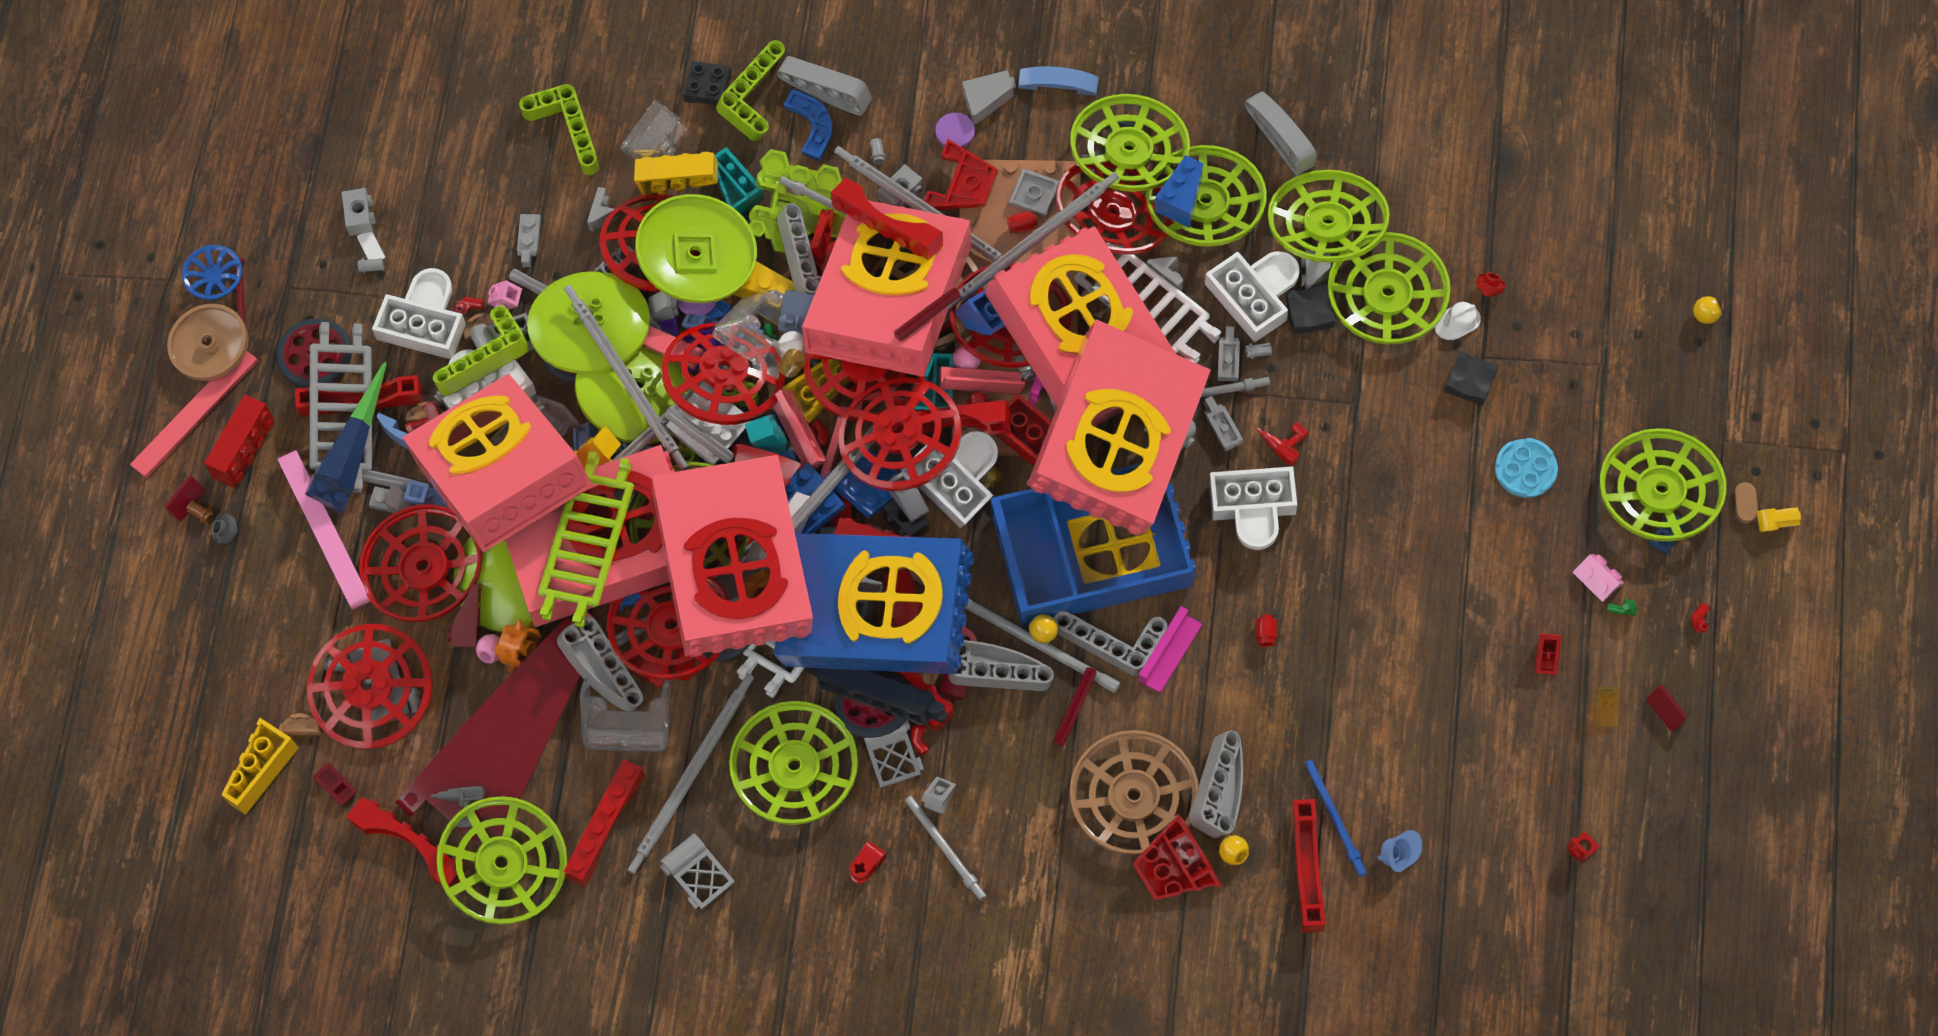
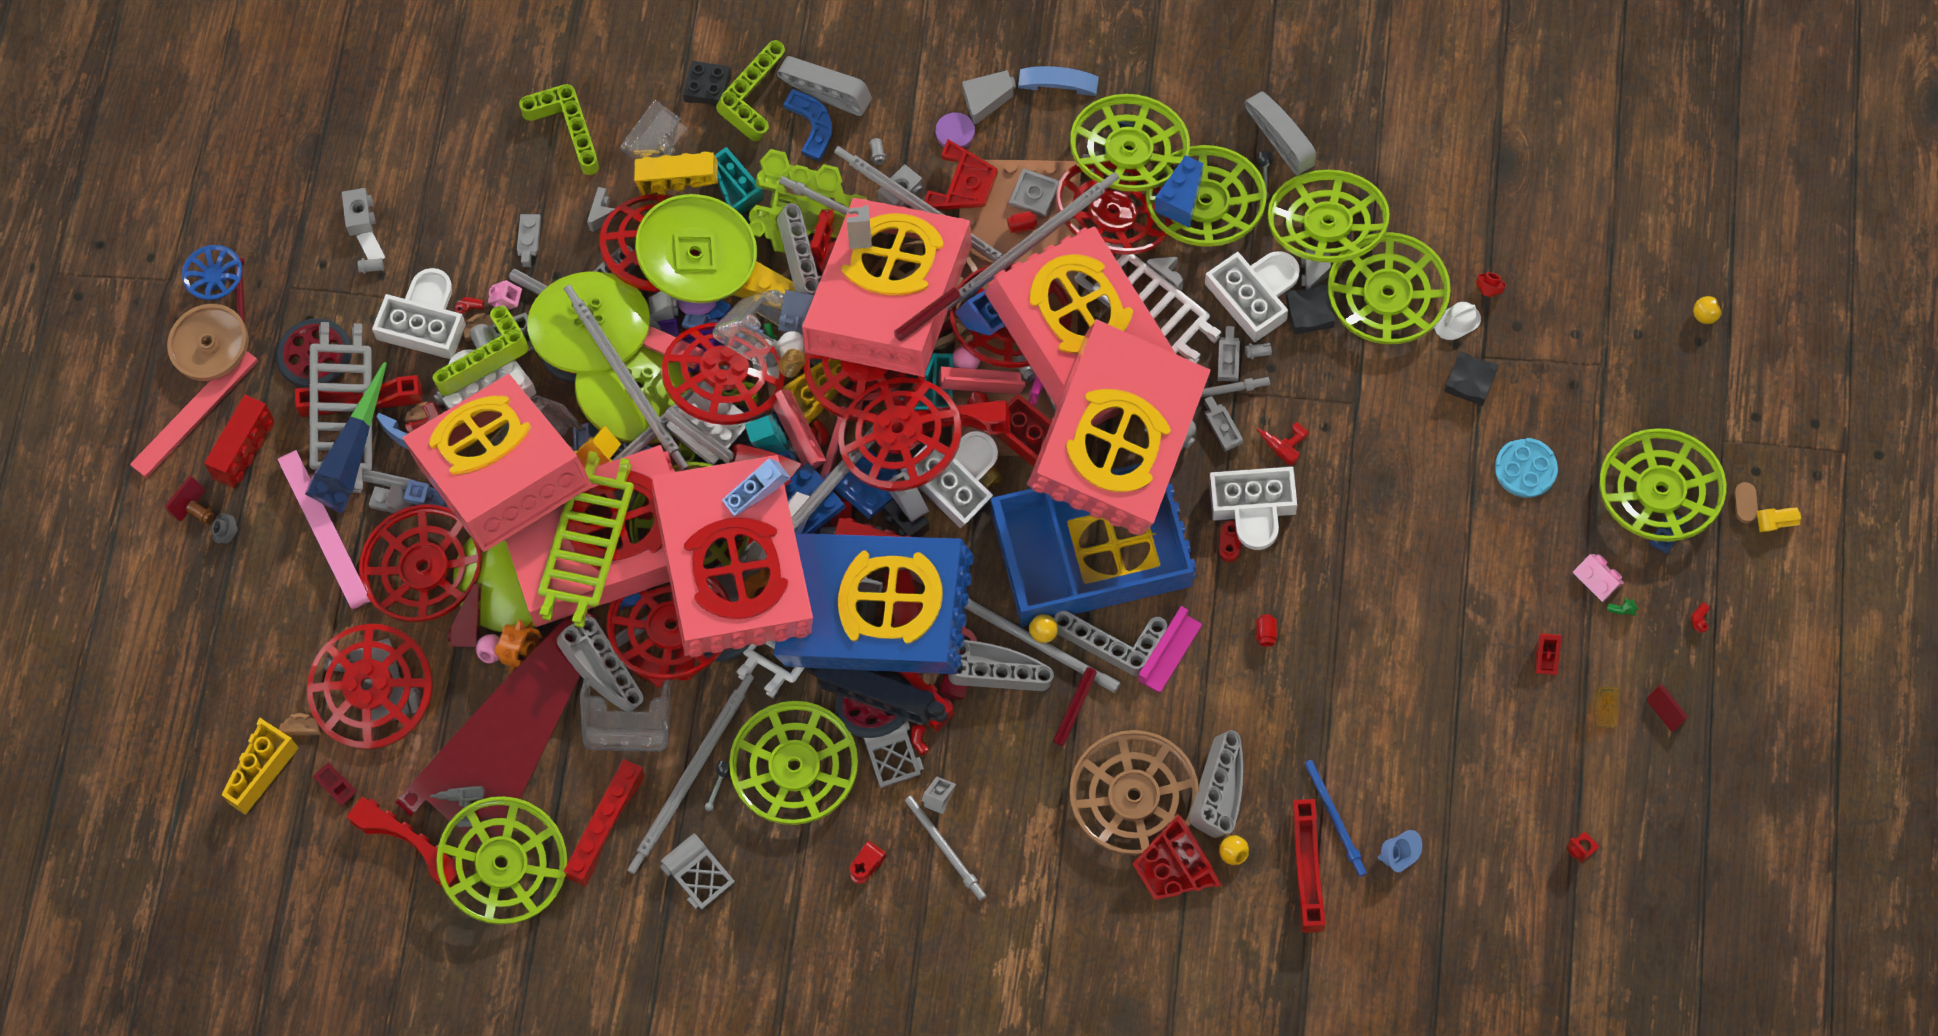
(723, 771): none -> hinge
(756, 486): none -> light blue slope
(859, 228): none -> light grey hinge
(917, 237): red arch -> none
(1231, 540): none -> red plate
(1265, 160): none -> black hinge

